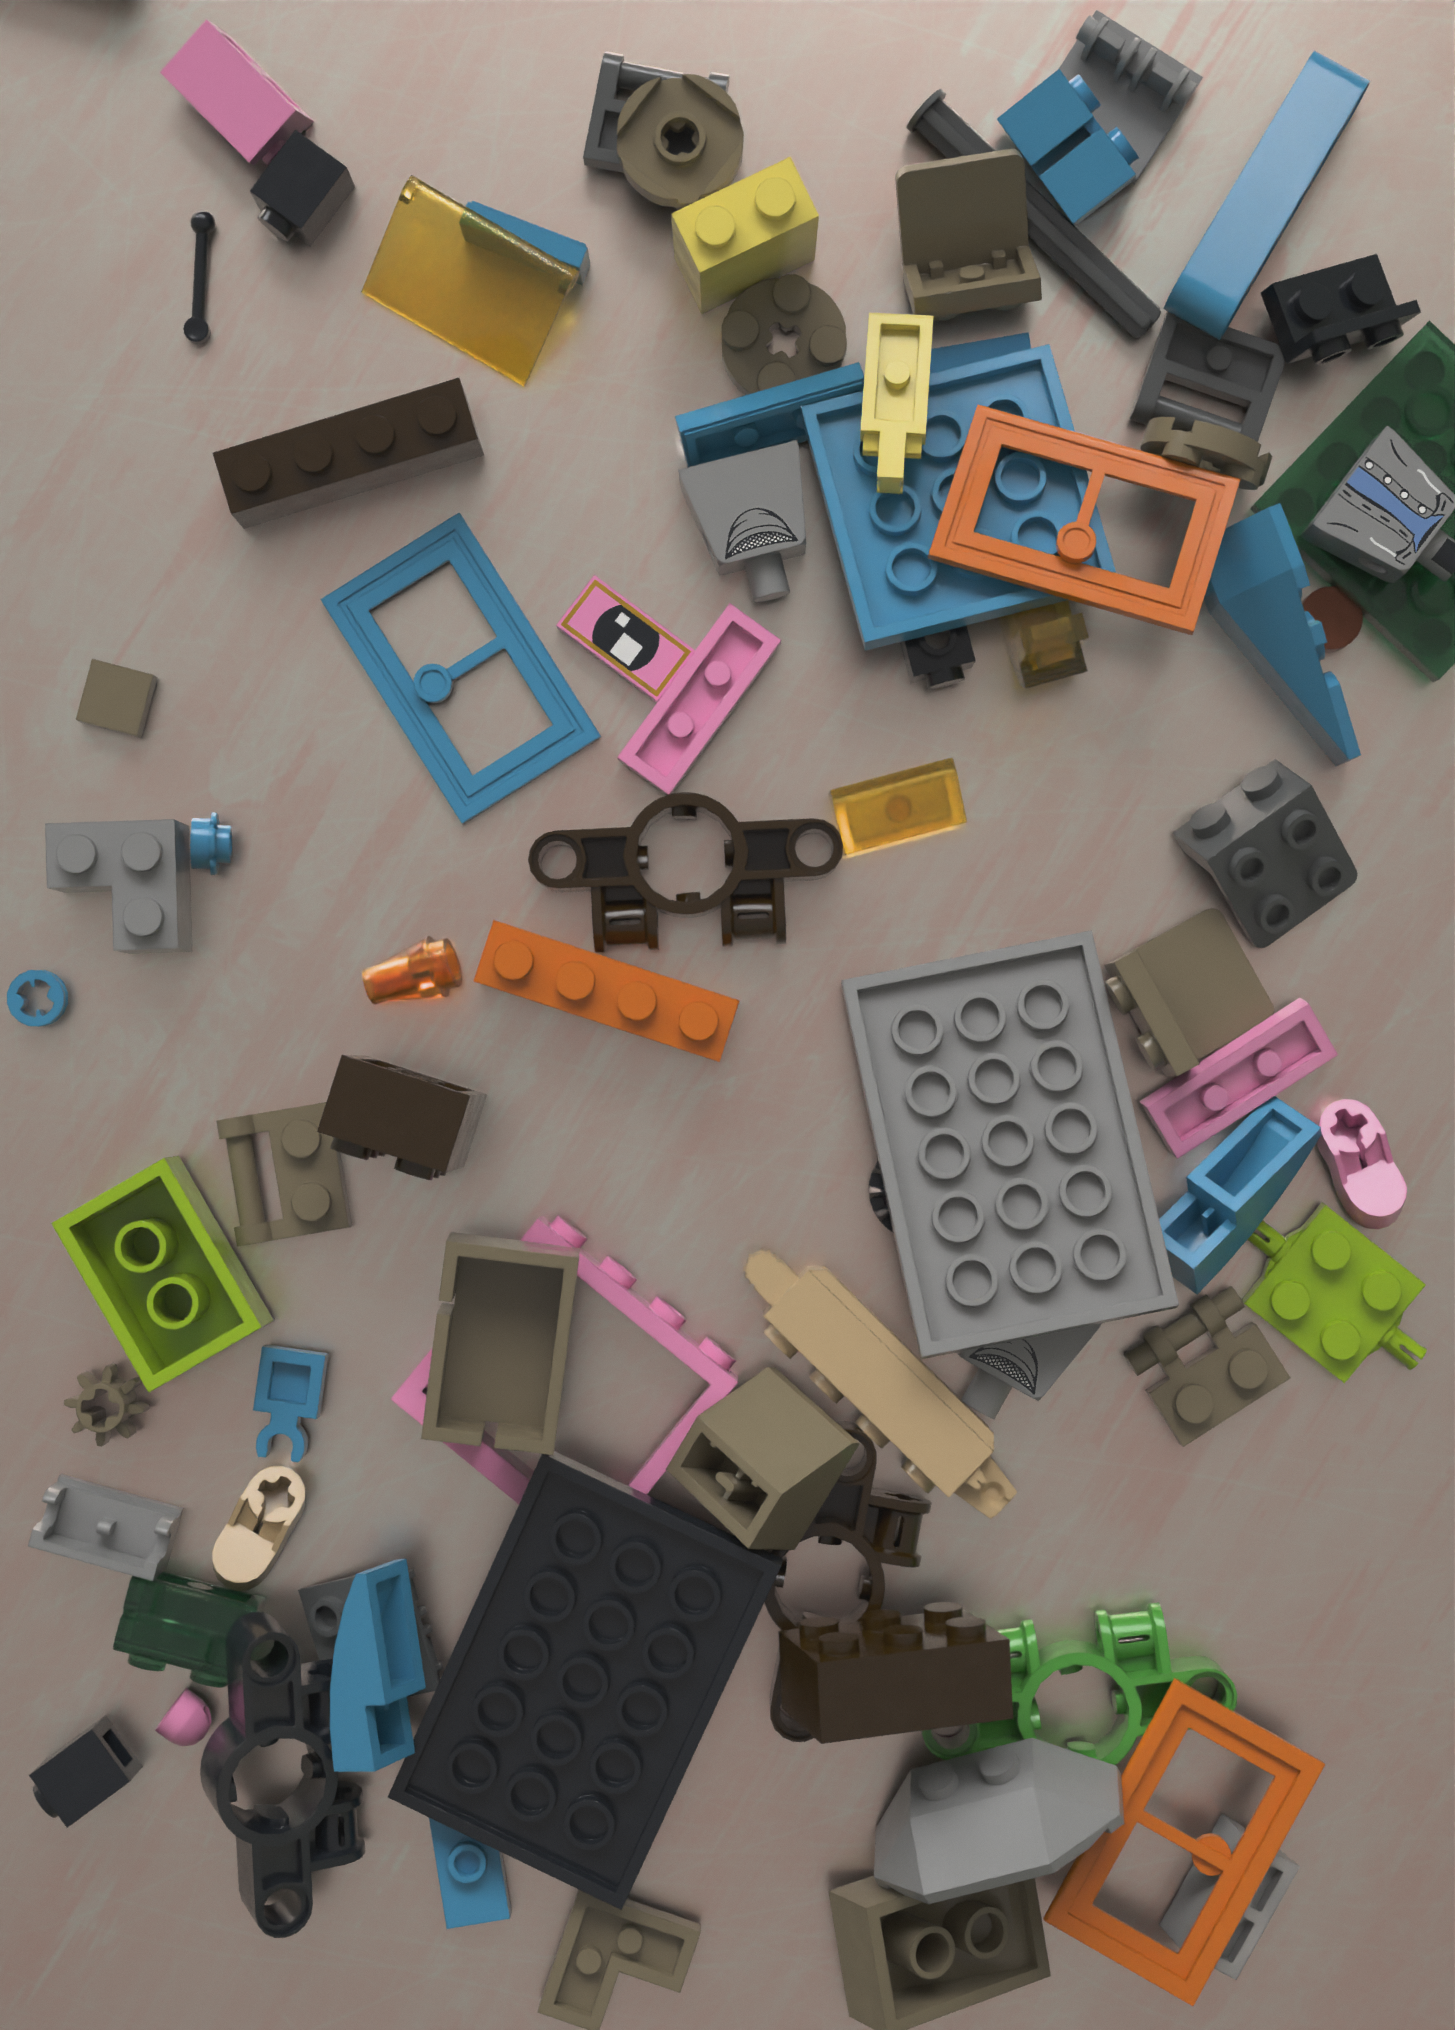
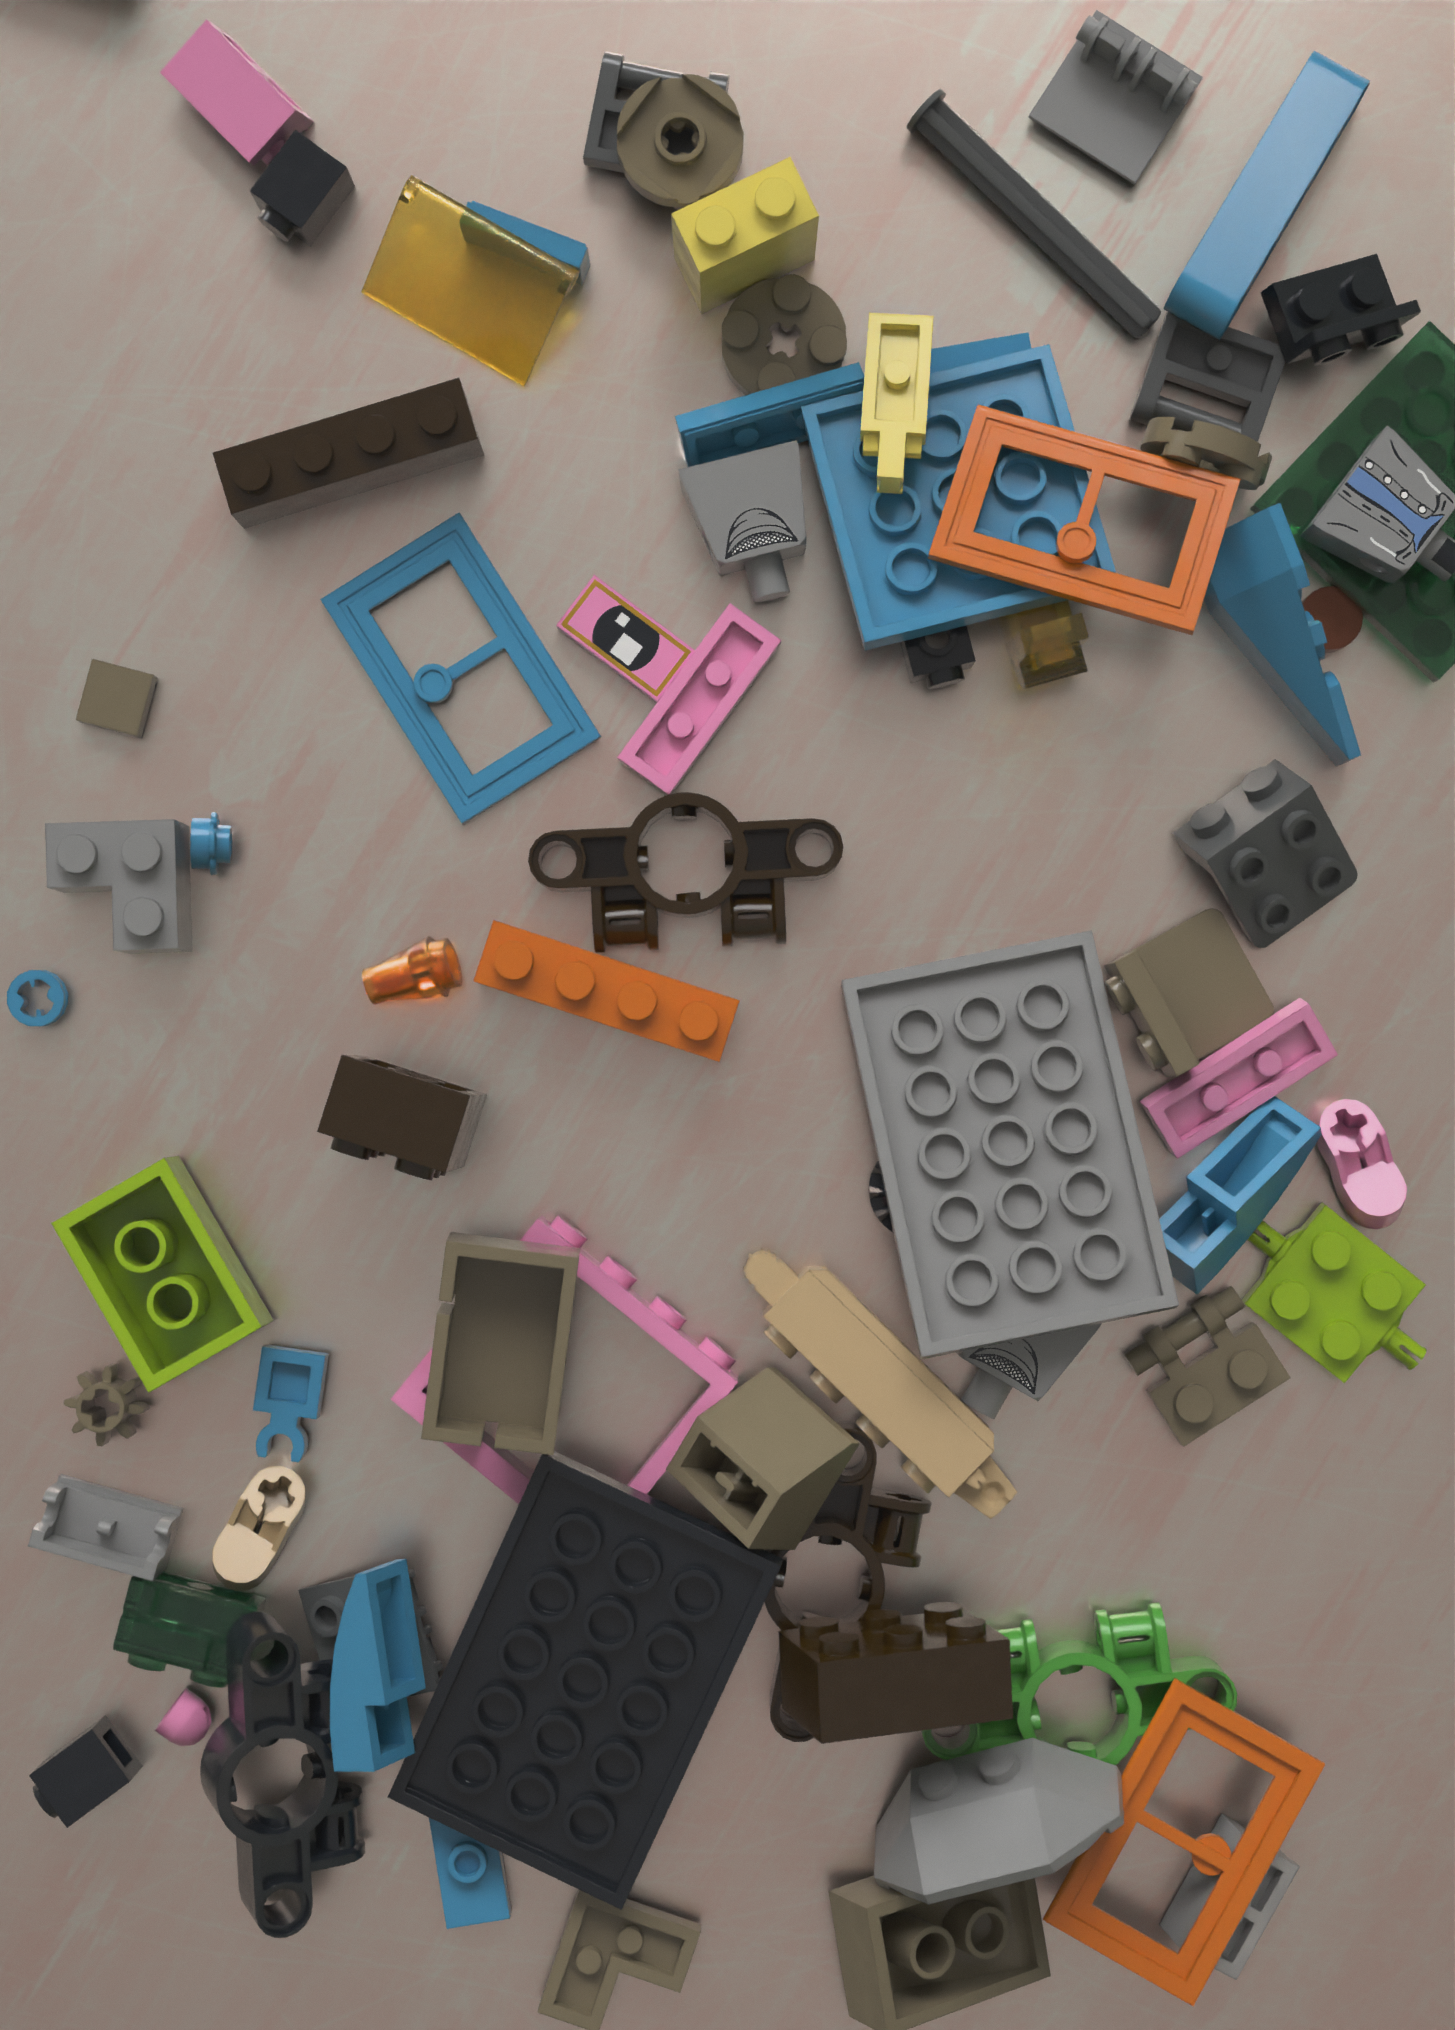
(196, 328): black hinge -> none
(305, 1169): dark tan plate -> none
(898, 806): clear yellow slope -> none
(966, 235): dark tan bracket -> none
(1068, 146): dark azure piece -> none

